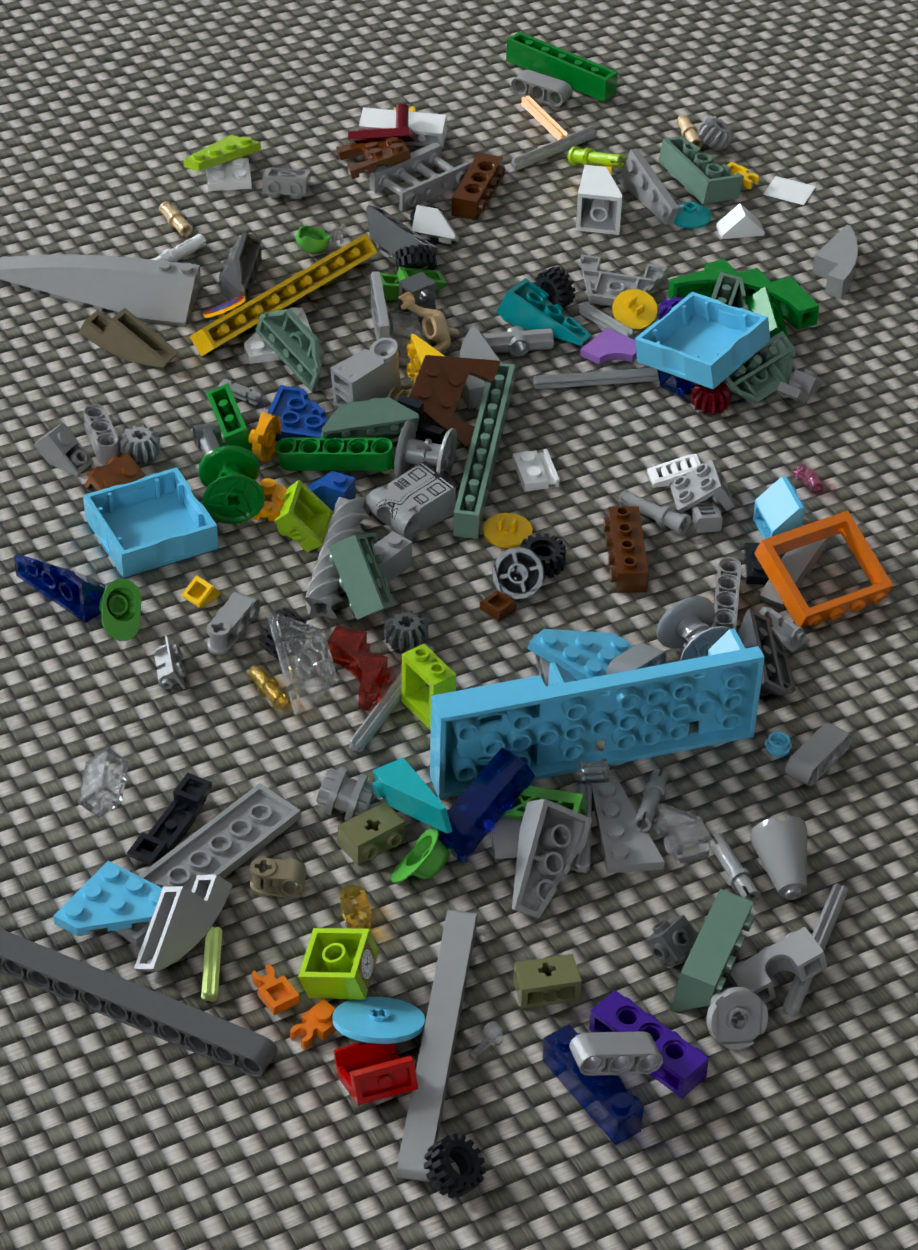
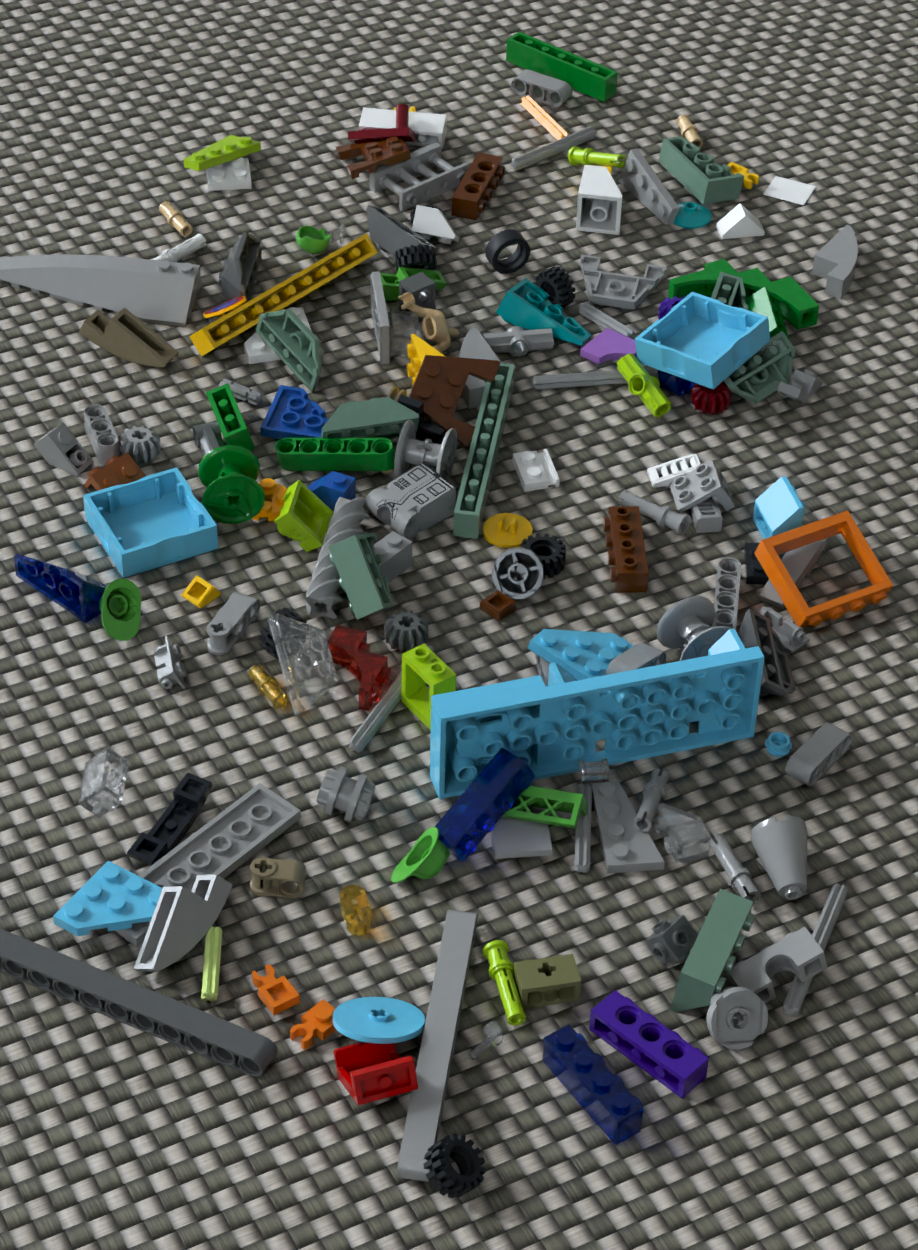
(264, 436): light orange plate -> none
(286, 182): light grey plate -> none
(338, 963): lime brick -> none
(367, 373): light grey piece -> none
(371, 833): olive brick -> none
(409, 794): teal wedge -> none
(502, 240): none -> black tyre
(502, 972): none -> lime pin
(546, 848): light grey wedge -> none
(615, 1053): light grey beam -> none
(635, 309): yellow piece -> none
(643, 385): none -> lime piece
(715, 133): light grey gear -> none
(810, 475): clear pink arm -> none

